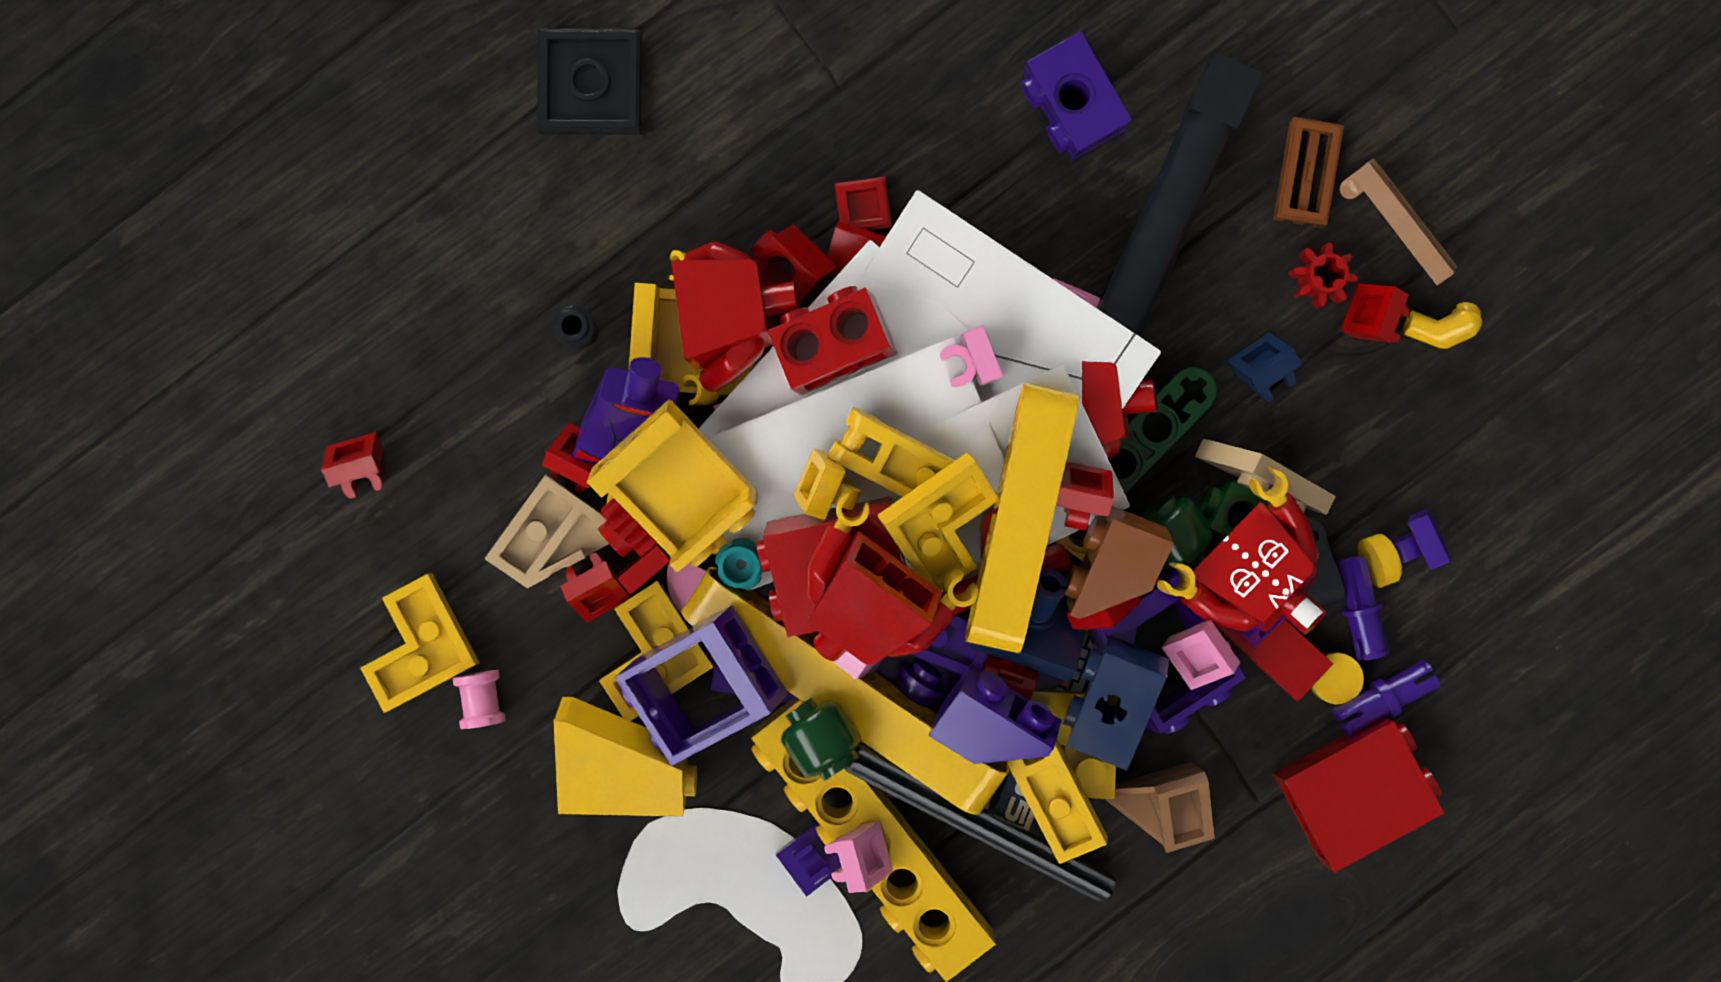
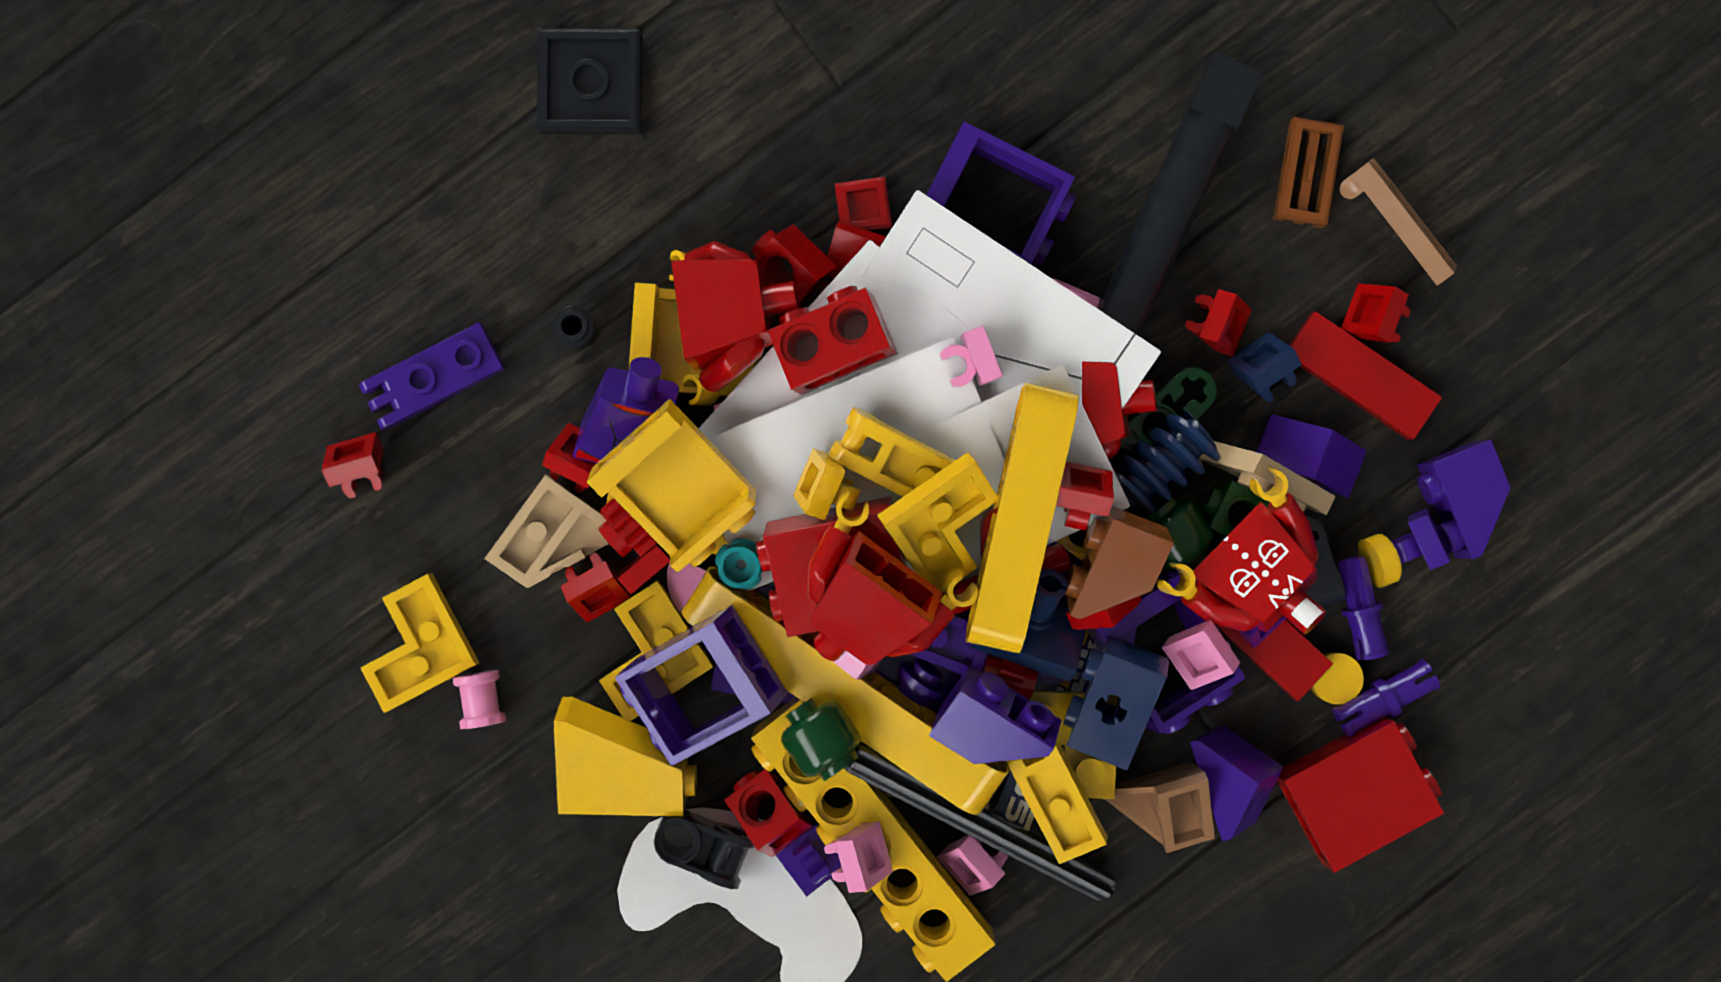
(433, 375): none -> dark purple hinge
(706, 850): none -> black piece
(782, 827): none -> red brick
(972, 864): none -> bright pink tile
(974, 140): none -> dark purple window
(1074, 67): dark purple brick -> none
(1164, 461): none -> dark blue piece
(1224, 322): none -> red tile
(1237, 778): none -> dark purple slope
(1313, 453): none -> dark purple slope
(1333, 266): red gear -> none
(1363, 376): none -> red tile
(1448, 331): yellow arm -> none
(1467, 495): none -> dark purple slope

